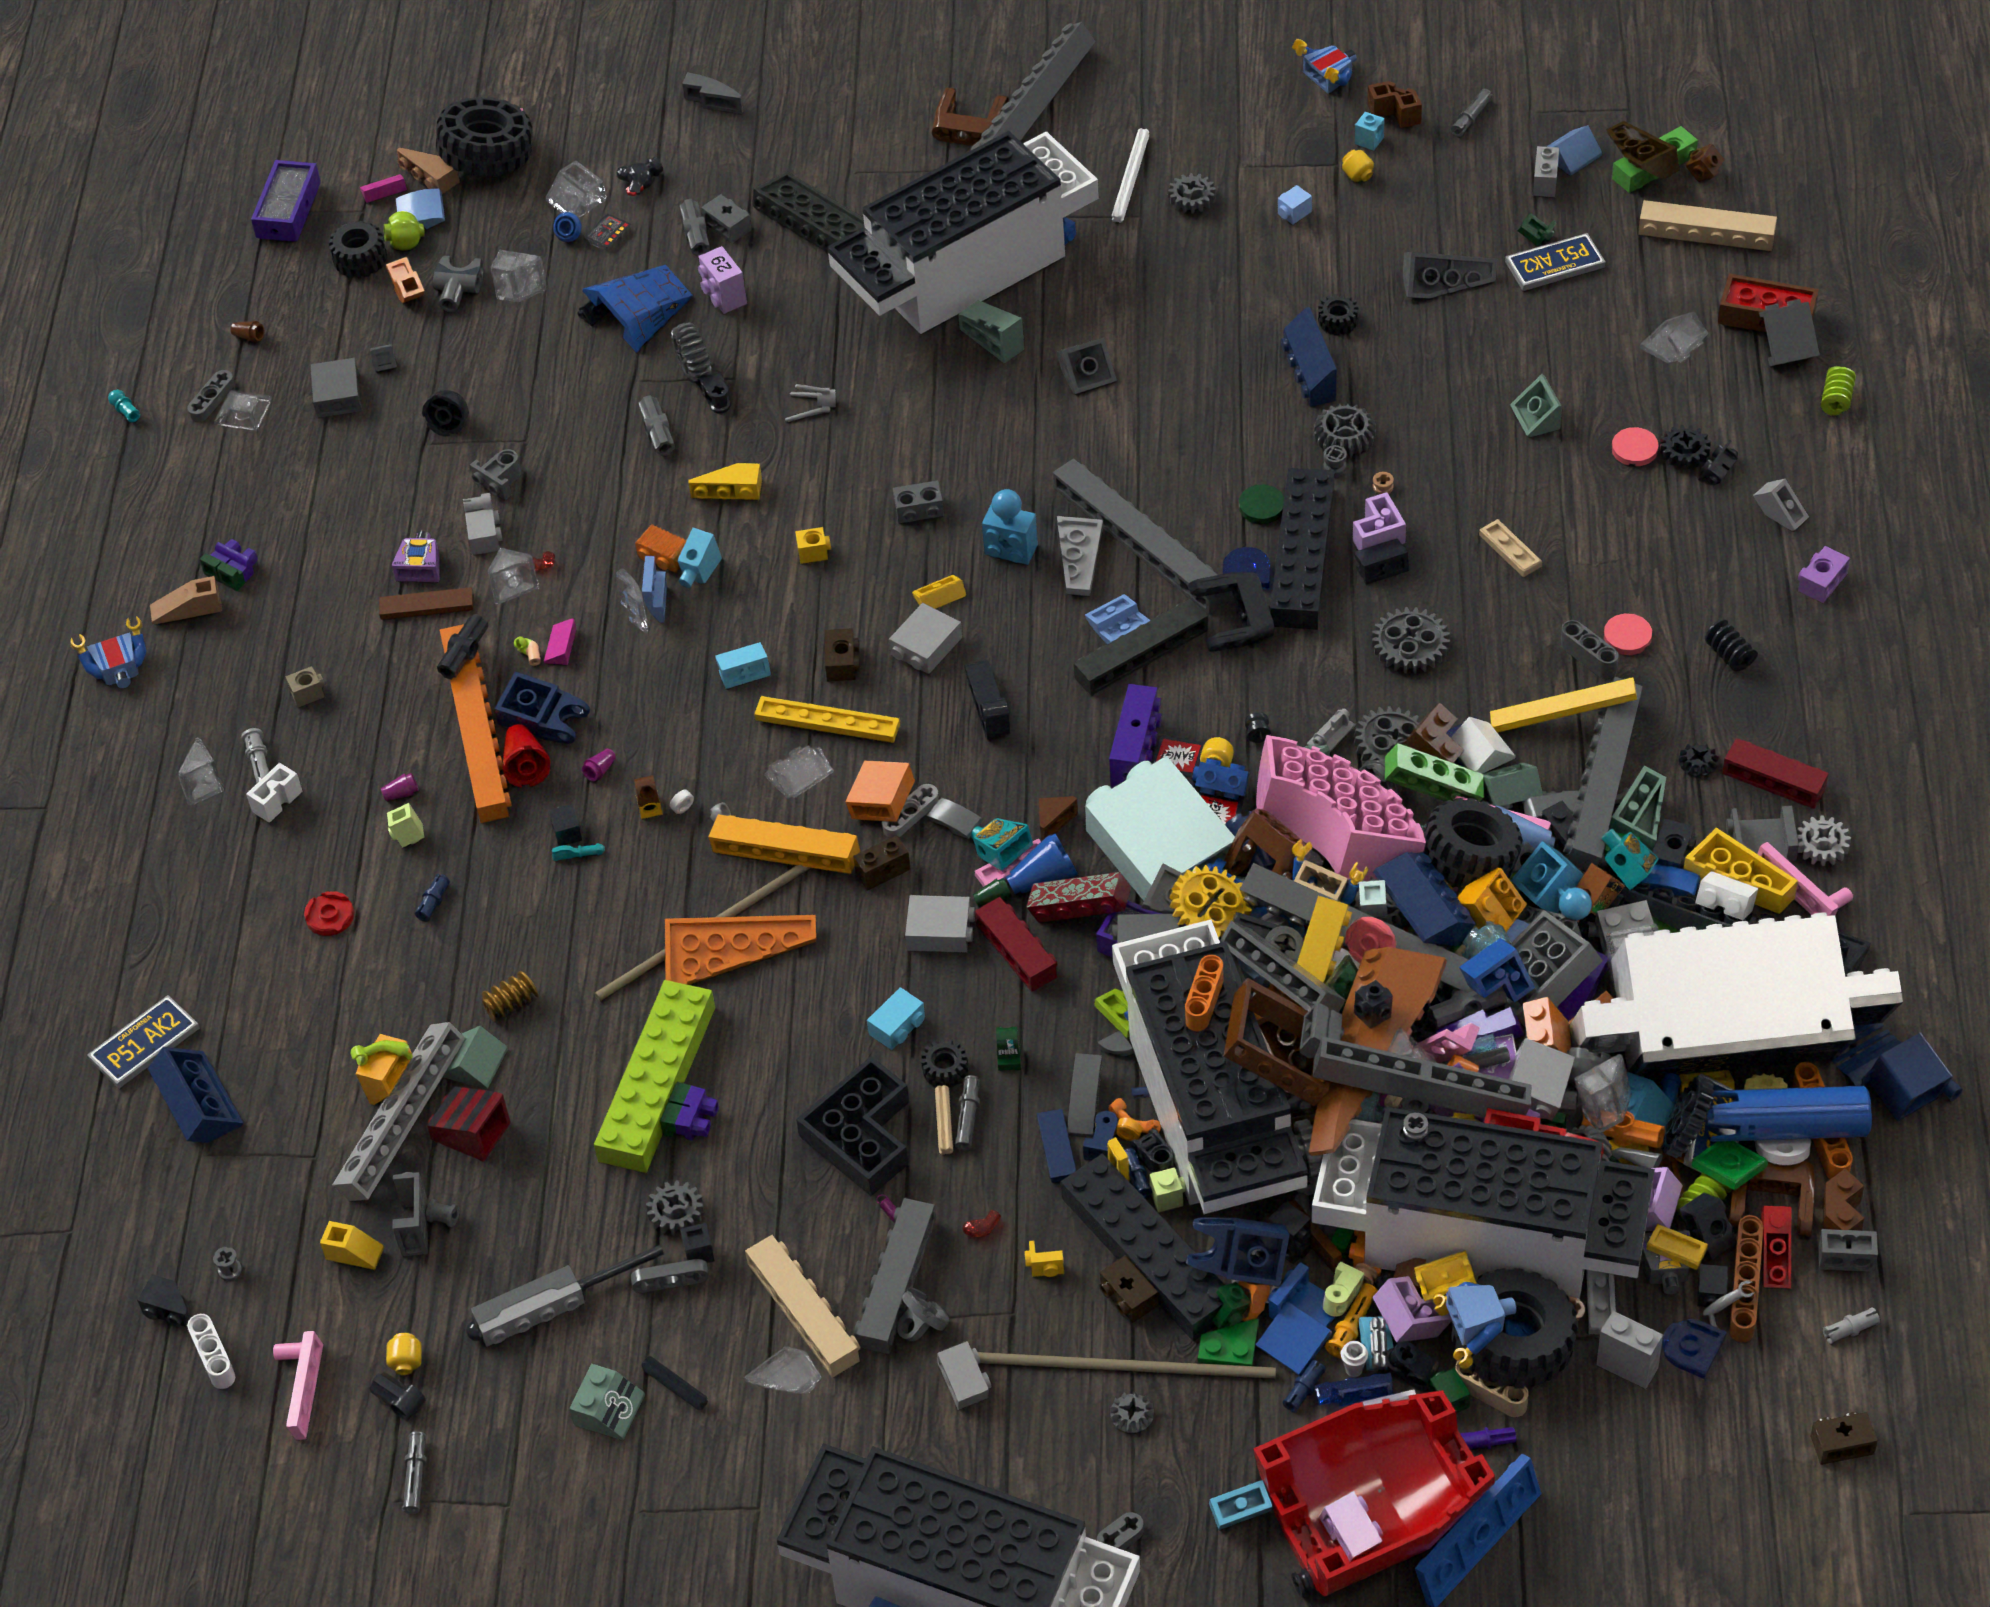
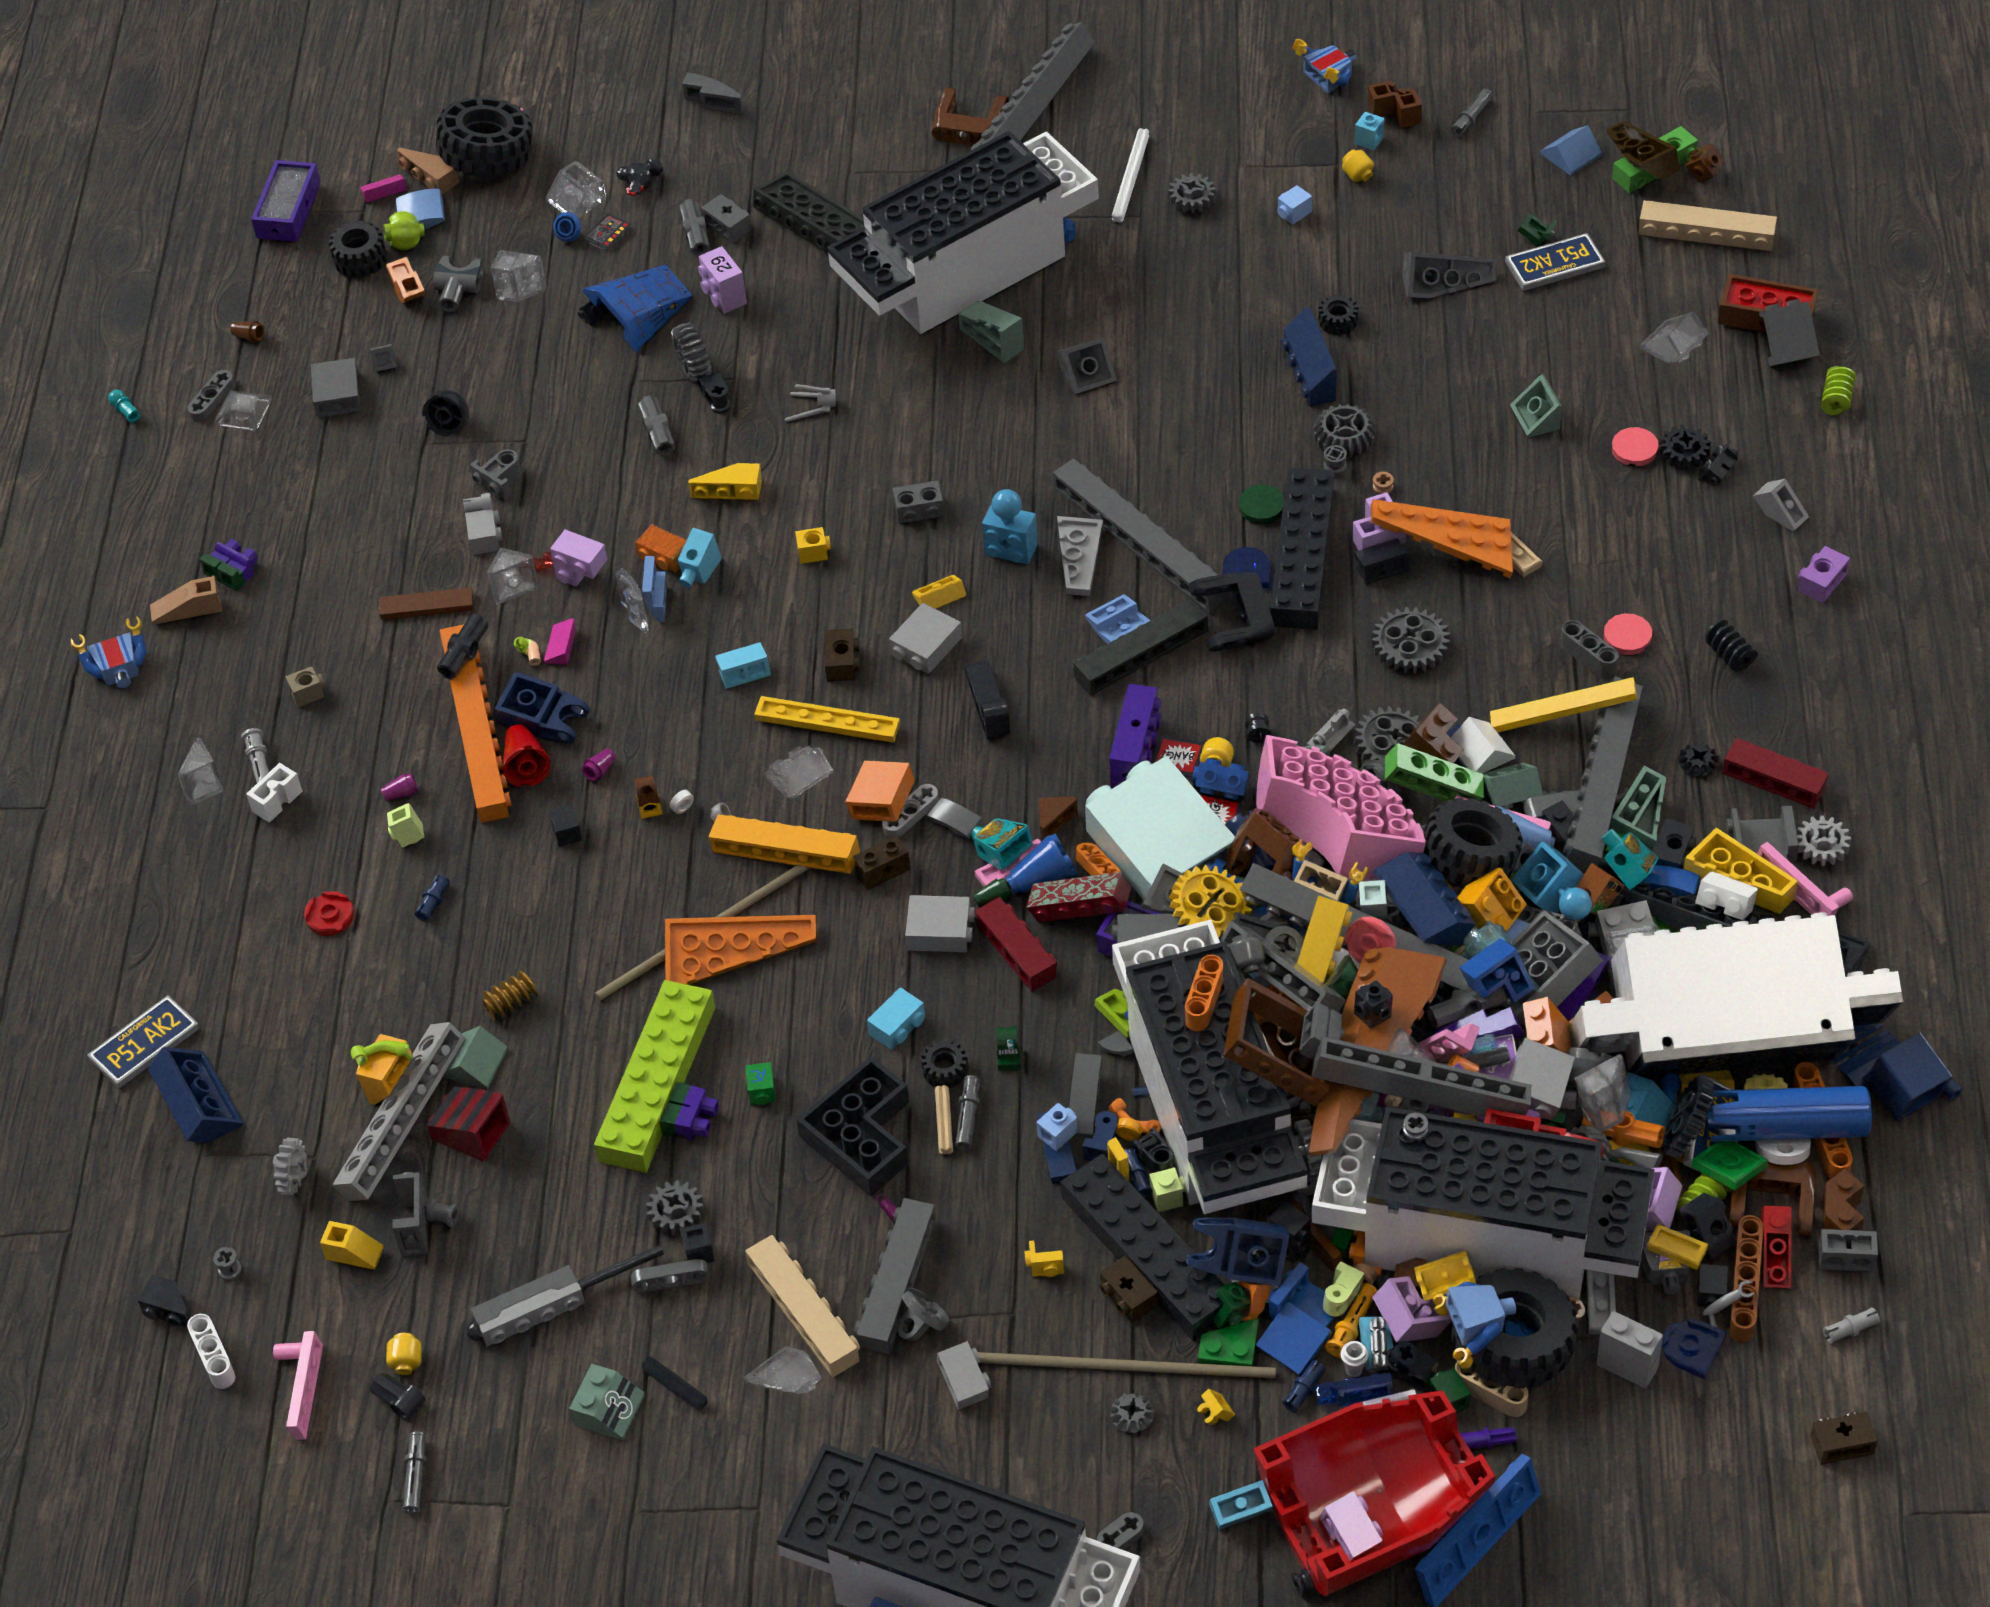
(290, 1166): none -> light grey gear
(417, 559): medium lavender torso -> none
(567, 852): teal piece -> none
(576, 557): none -> lavender brick
(760, 1083): none -> green brick
(982, 1227): clear red arm -> none
(1057, 1126): none -> light blue brick
(1094, 860): none -> orange beam
(1217, 1405): none -> yellow tile
(1247, 953): none -> dark grey head
(1453, 532): none -> orange wing
(1546, 171): light grey brick -> none

